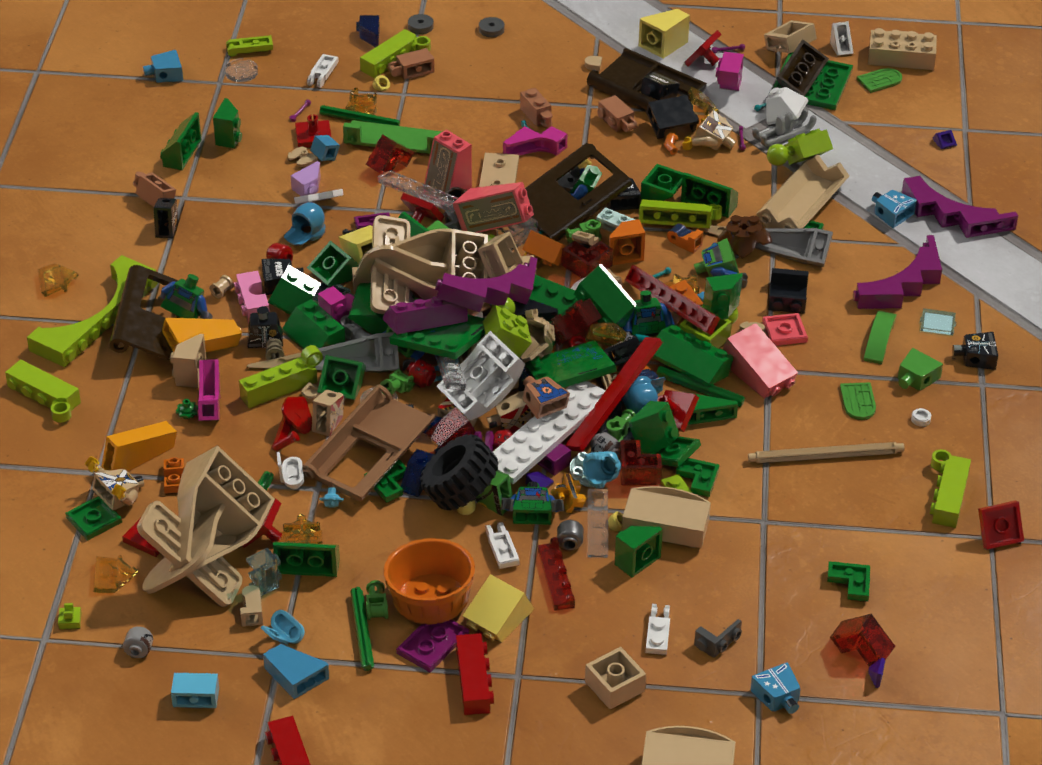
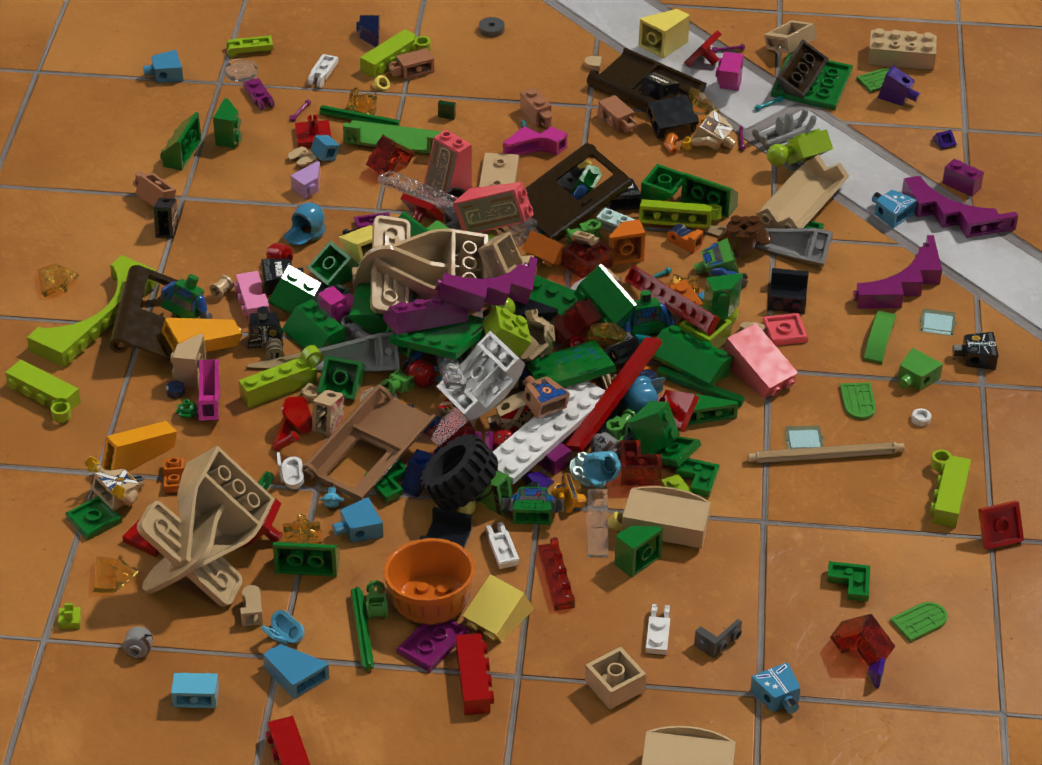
(175, 389): none -> dark blue tile
(258, 93): none -> magenta hinge
(264, 561): clear light blue window -> none
(318, 196): white tile -> none
(359, 522): none -> dark azure torso
(420, 24): dark grey piece -> none
(446, 109): none -> dark green tile
(450, 526): none -> black panel
(570, 534): flat silver head -> none
(784, 101): white slope -> none
(803, 437): none -> clear light blue piece
(841, 38): white slope -> none
(898, 87): none -> dark purple torso
(920, 620): none -> bright green window
(963, 177): none -> magenta brick

